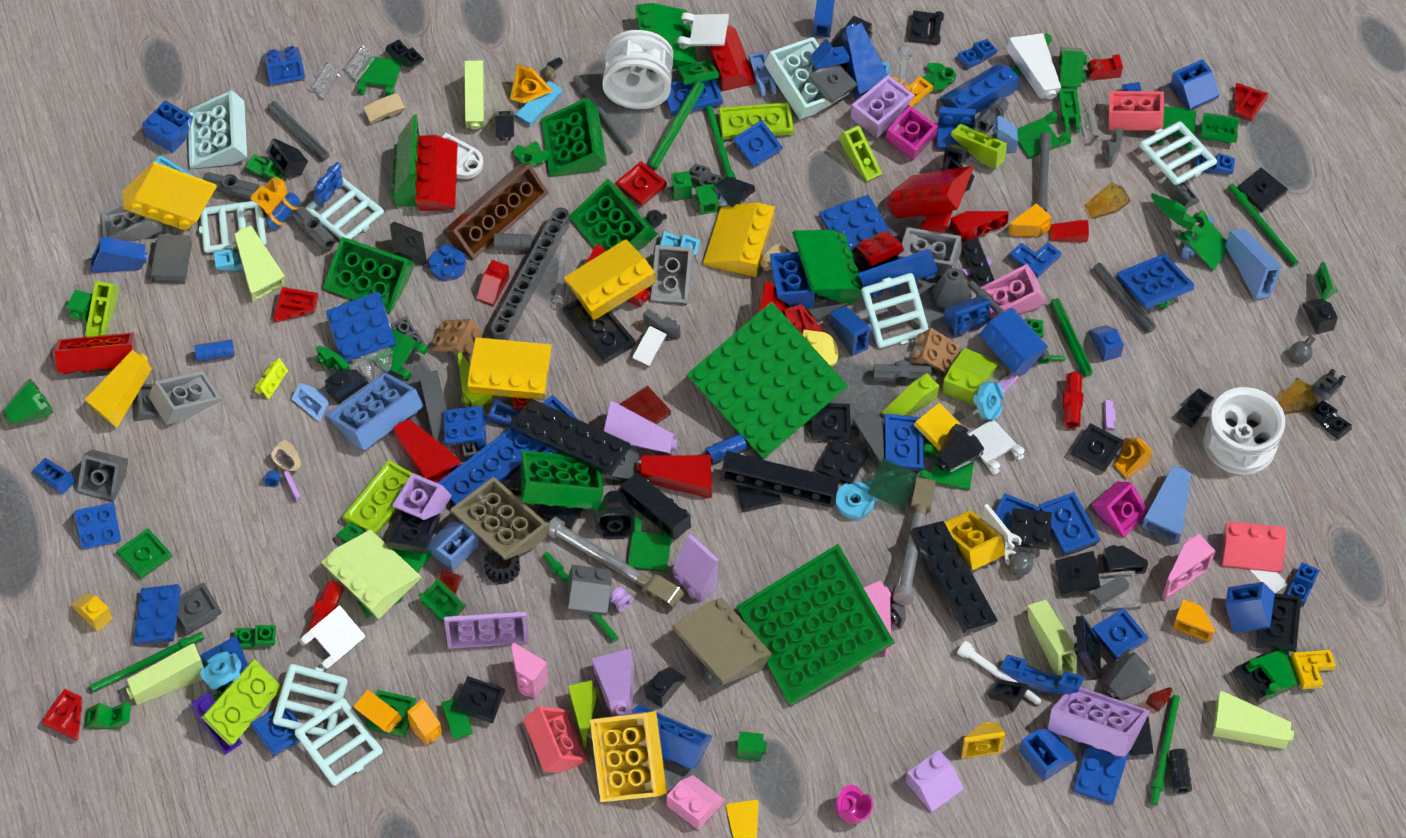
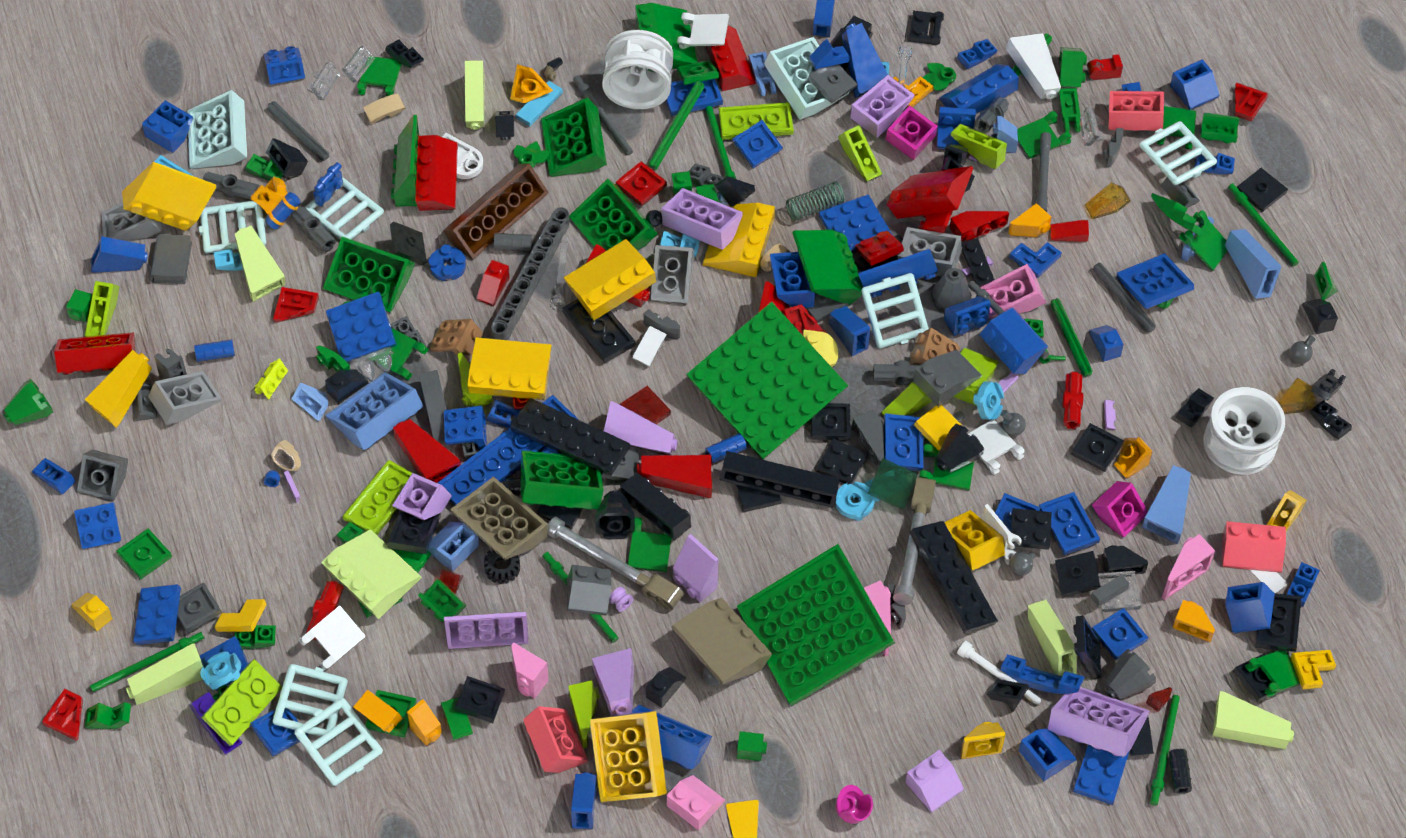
(171, 366): none -> dark grey hinge
(243, 621): none -> yellow tile
(583, 801): none -> blue slope
(701, 218): none -> lavender slope
(834, 193): none -> sand green piece
(945, 376): none -> dark grey slope
(1013, 423): none -> dark grey piece
(1287, 510): none -> yellow slope

